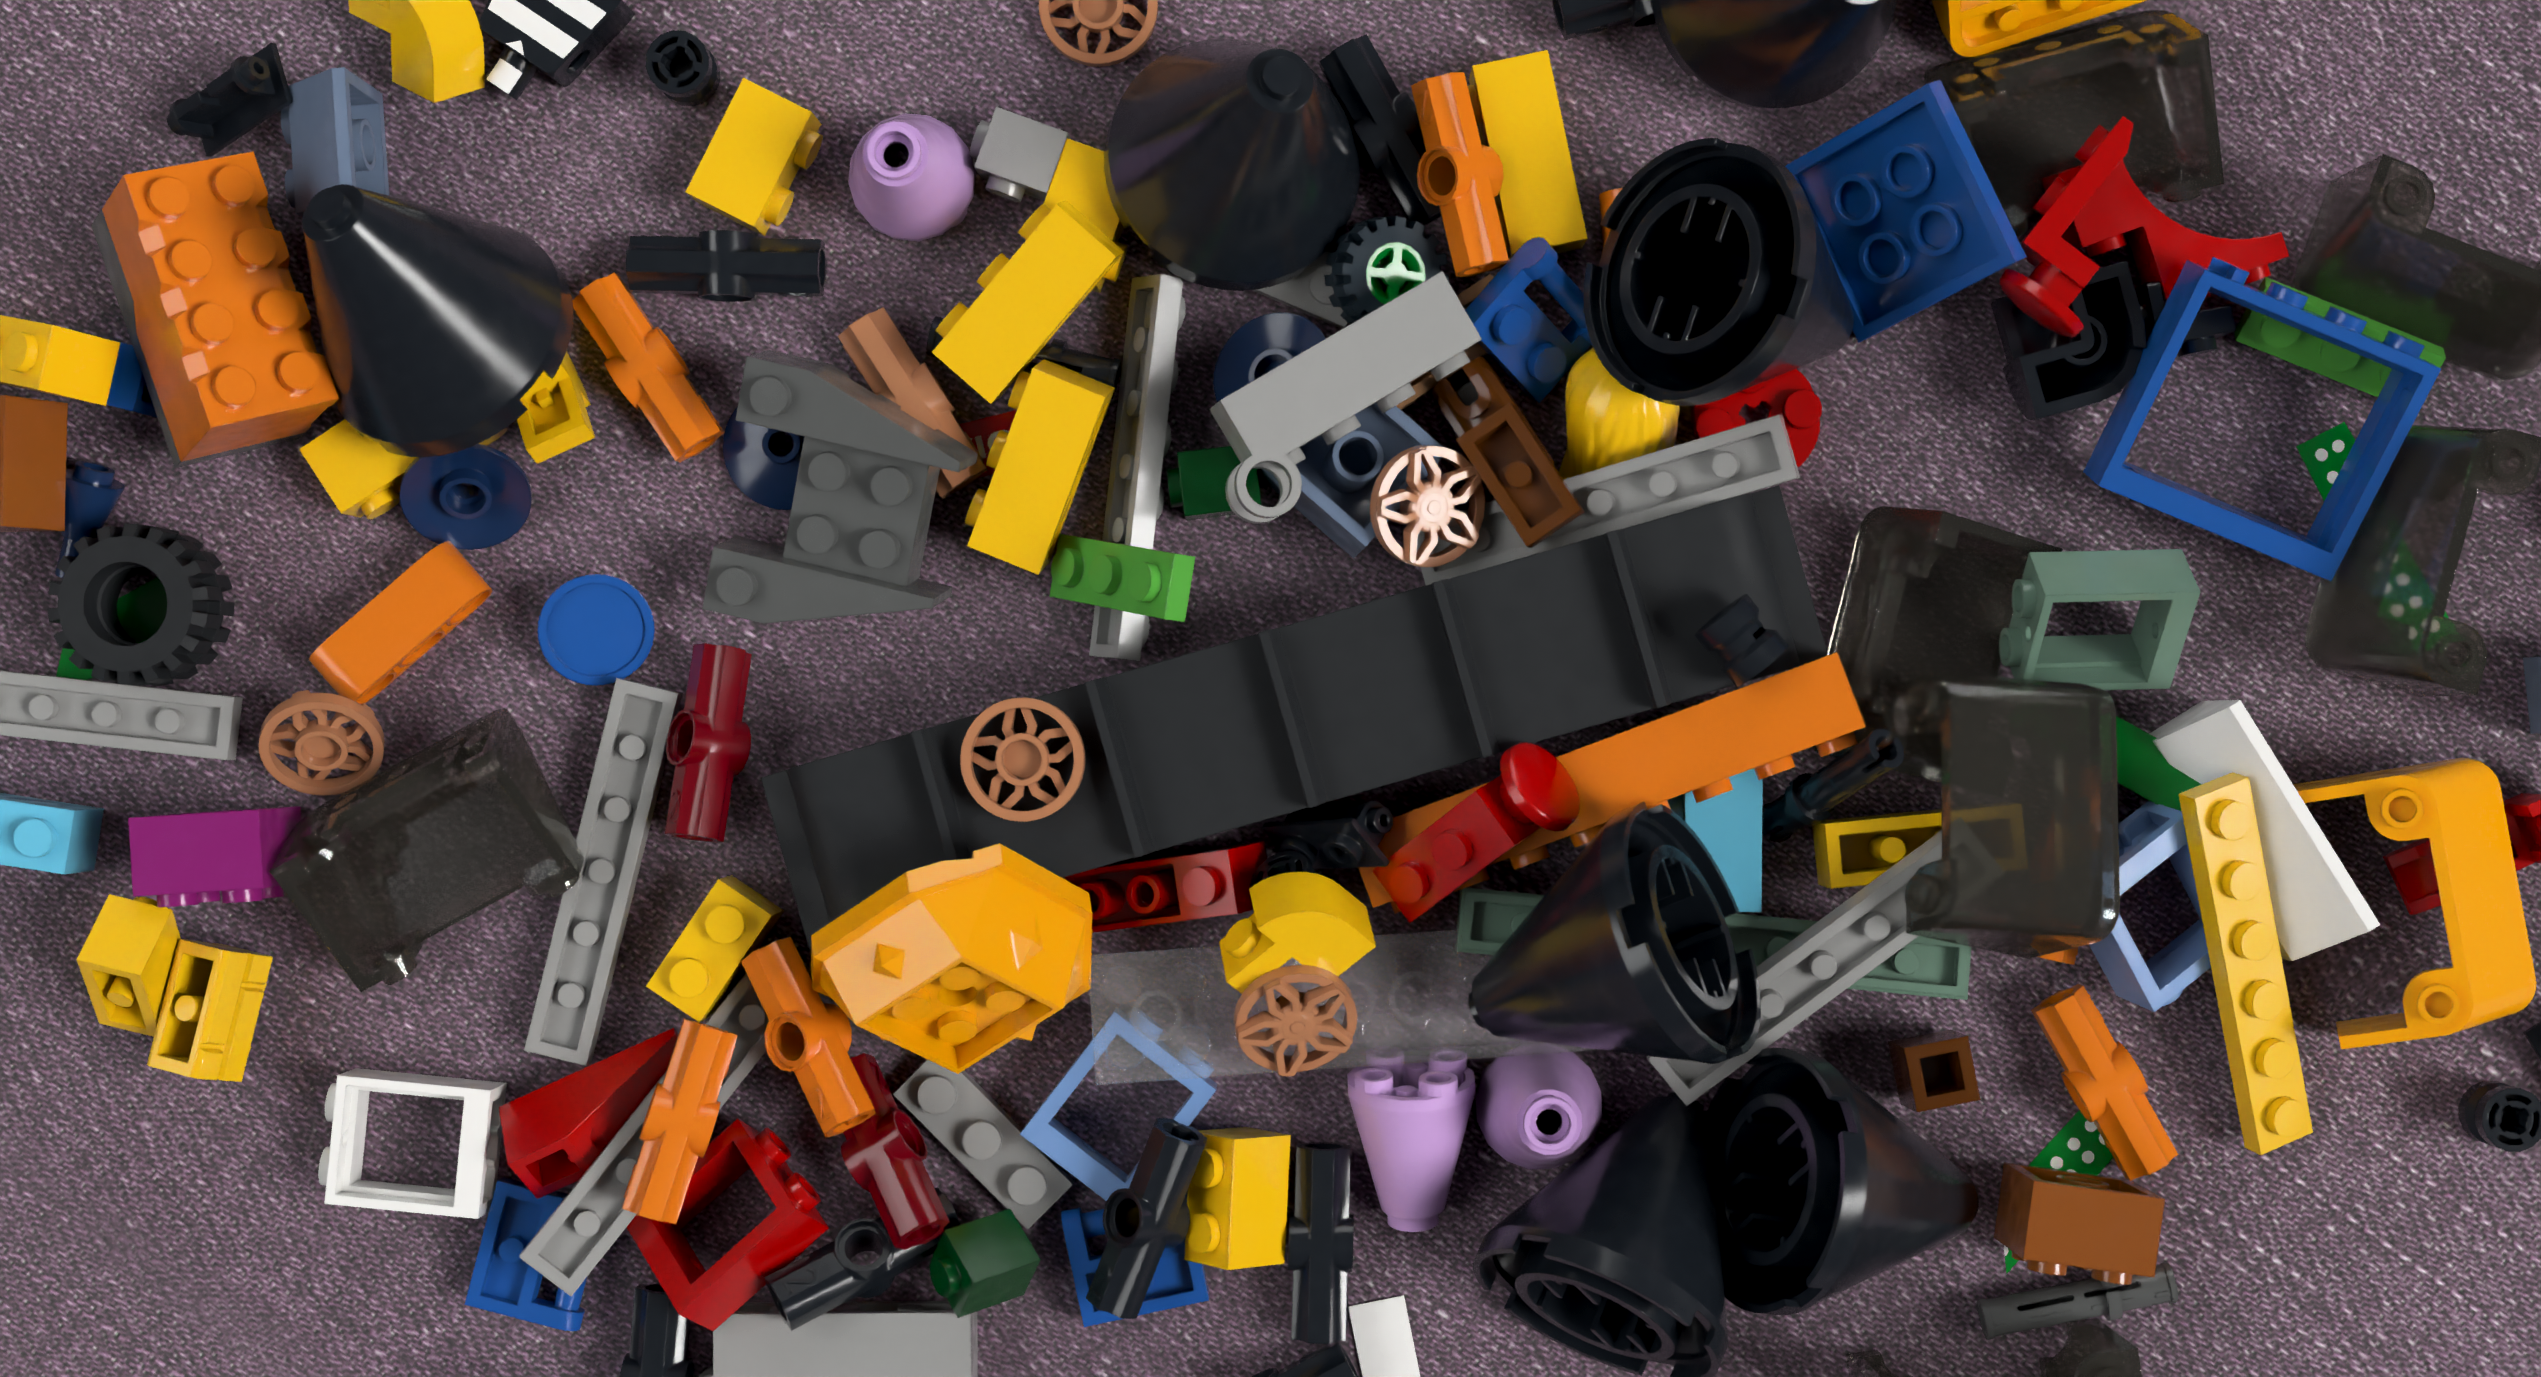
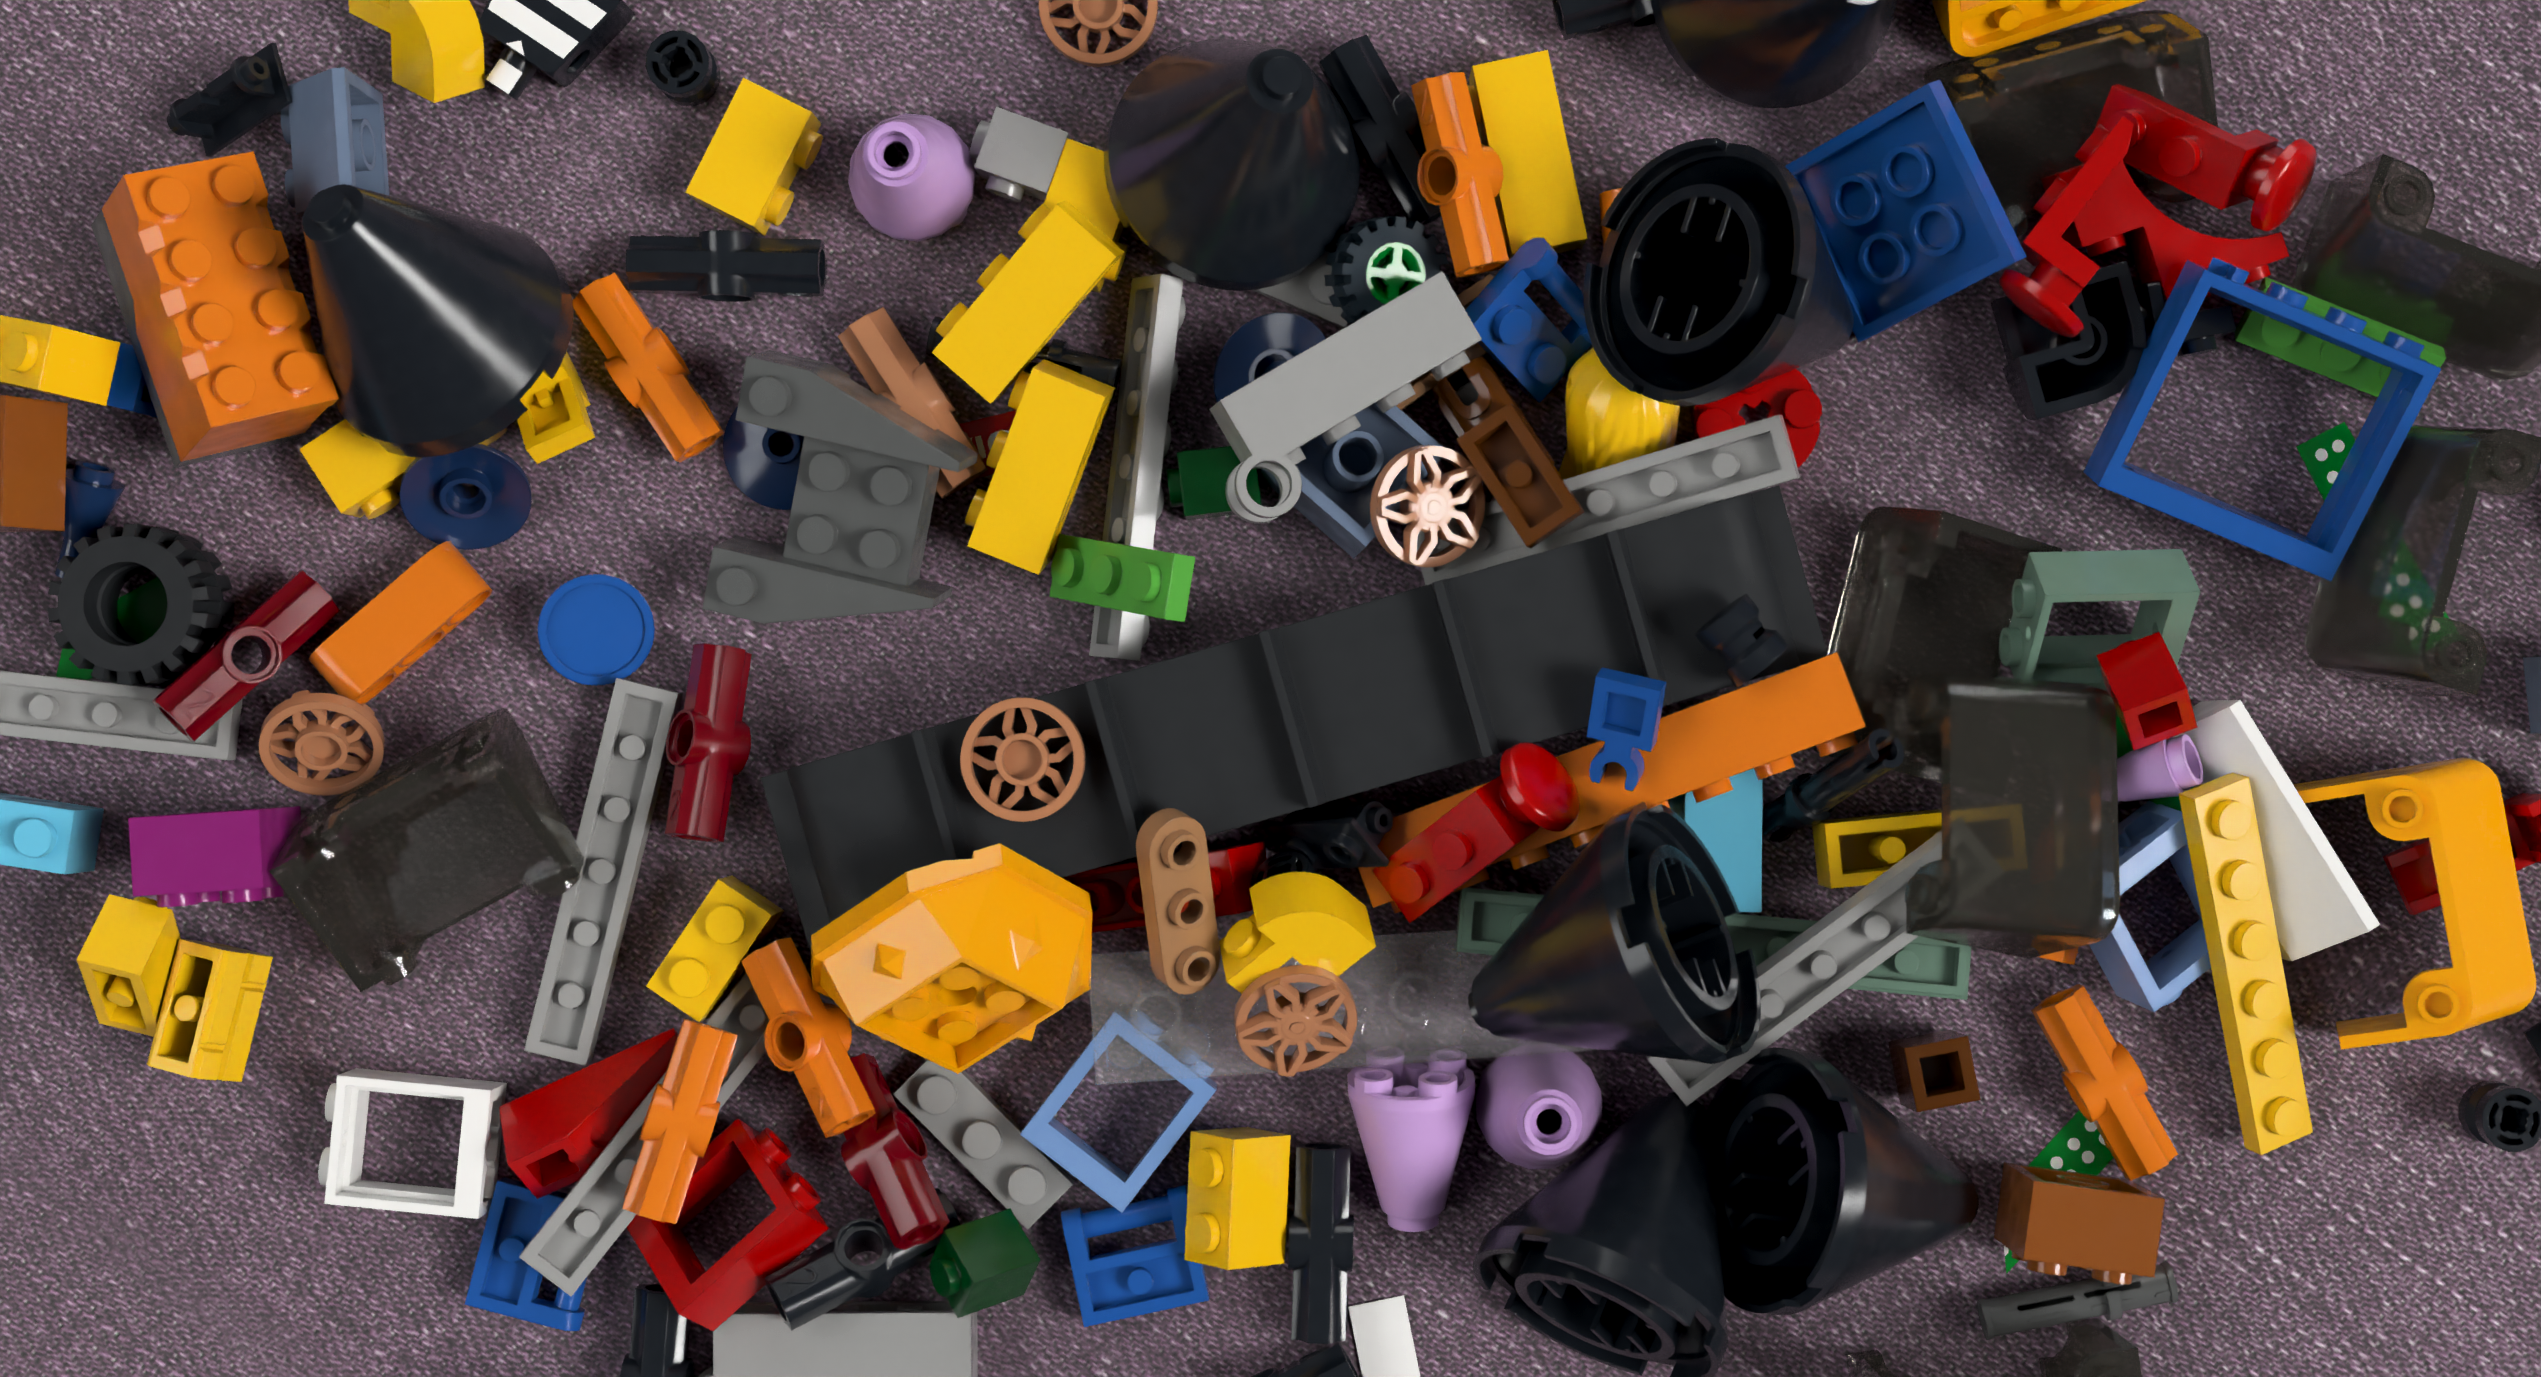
(214, 682): none -> dark red piece
(1146, 1218): black piece -> none
(1166, 886): none -> medium nougat plate
(1626, 717): none -> blue plate
(2147, 691): none -> red brick
(2159, 770): none -> lavender cone
(2211, 161): none -> red piece

